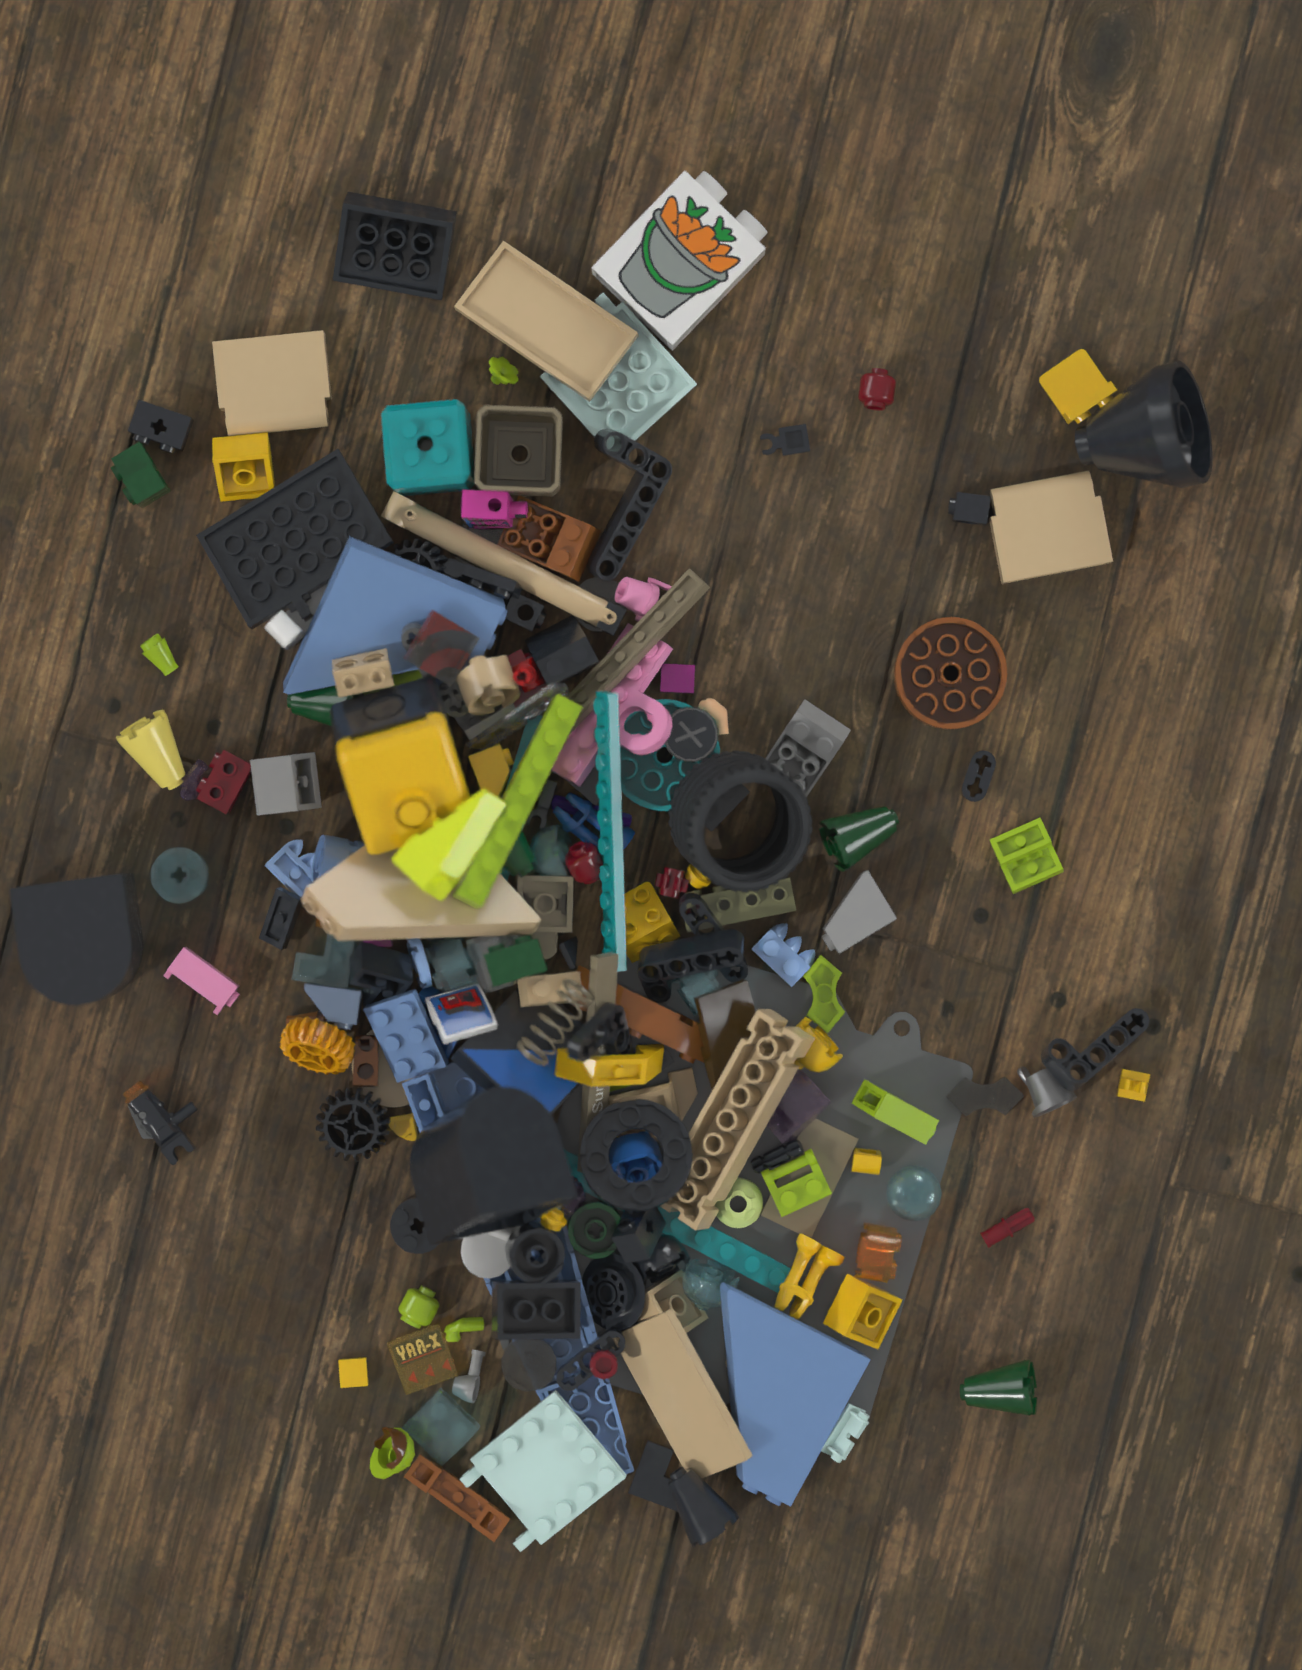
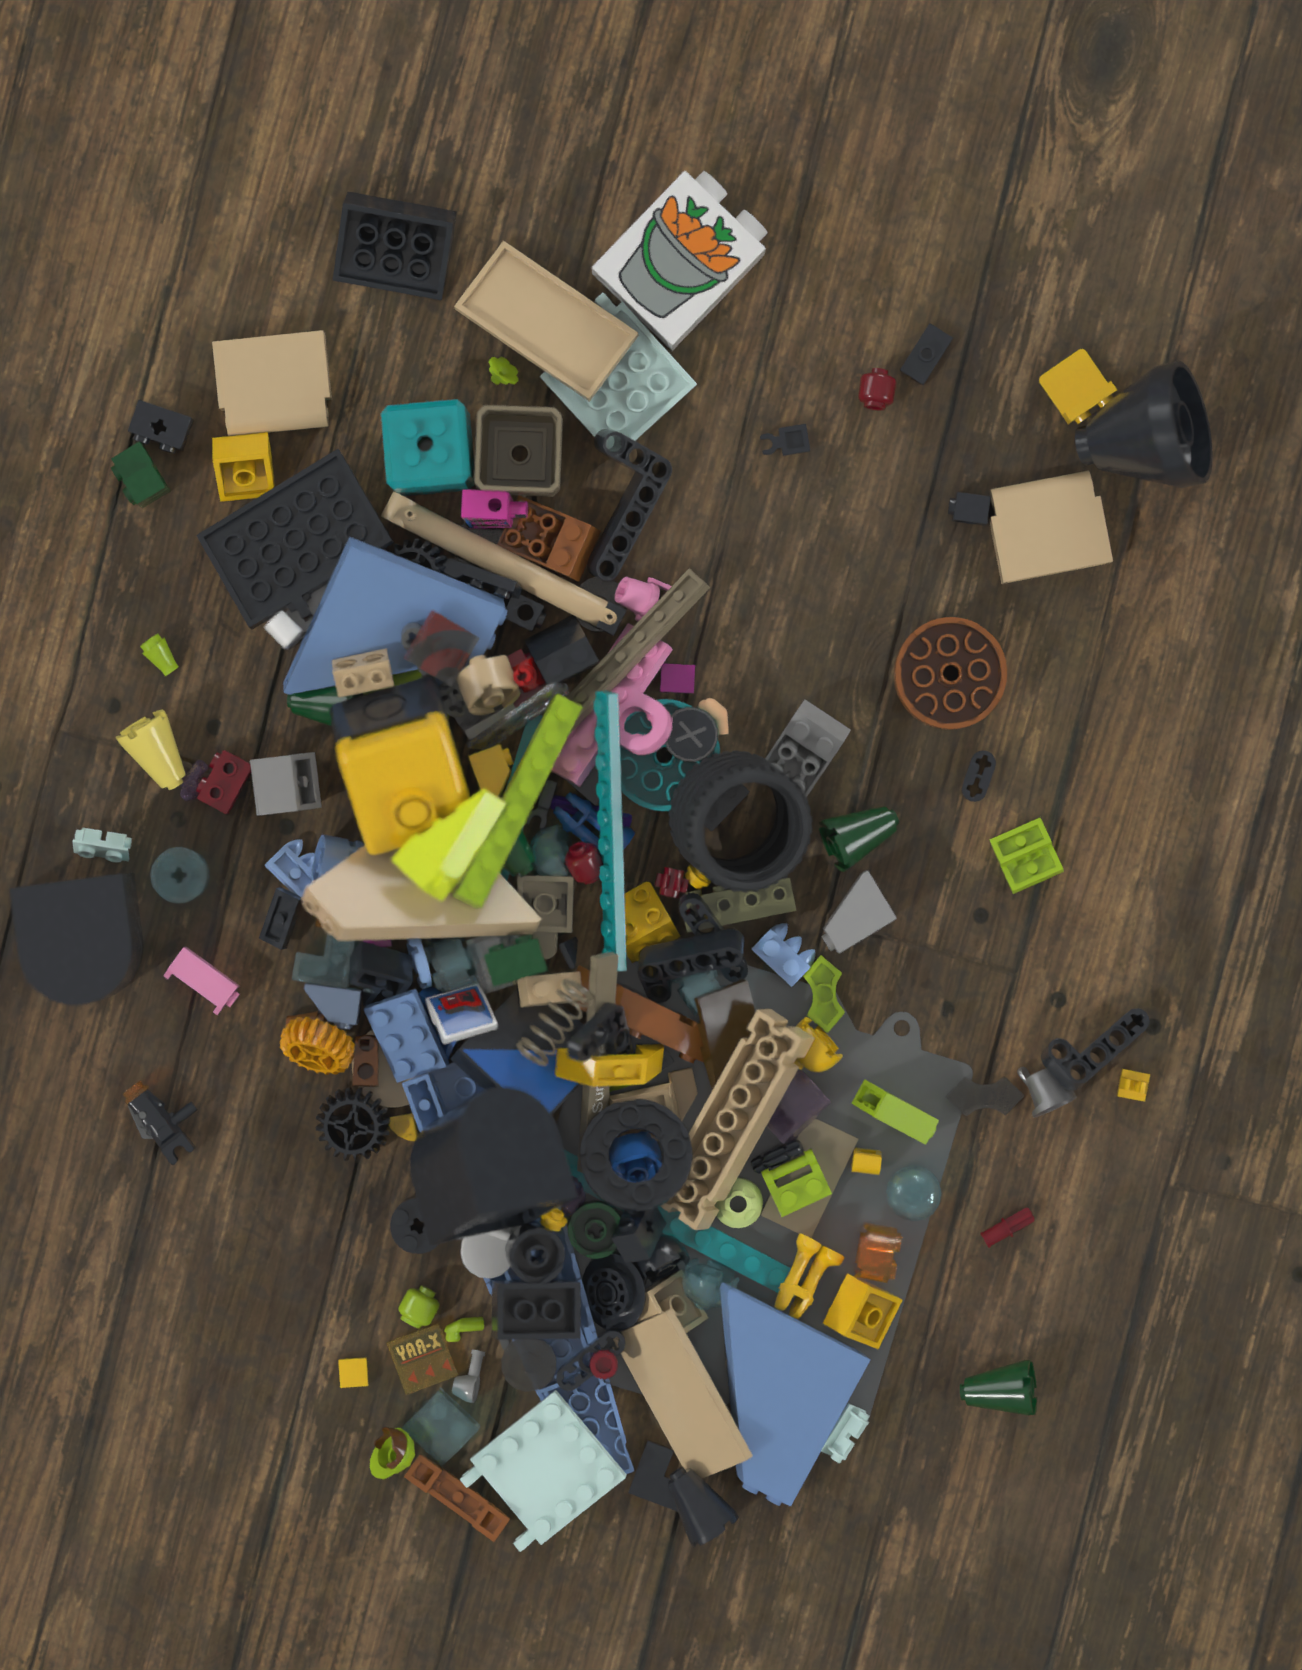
(89, 844): none -> light aqua hinge
(926, 354): none -> black plate

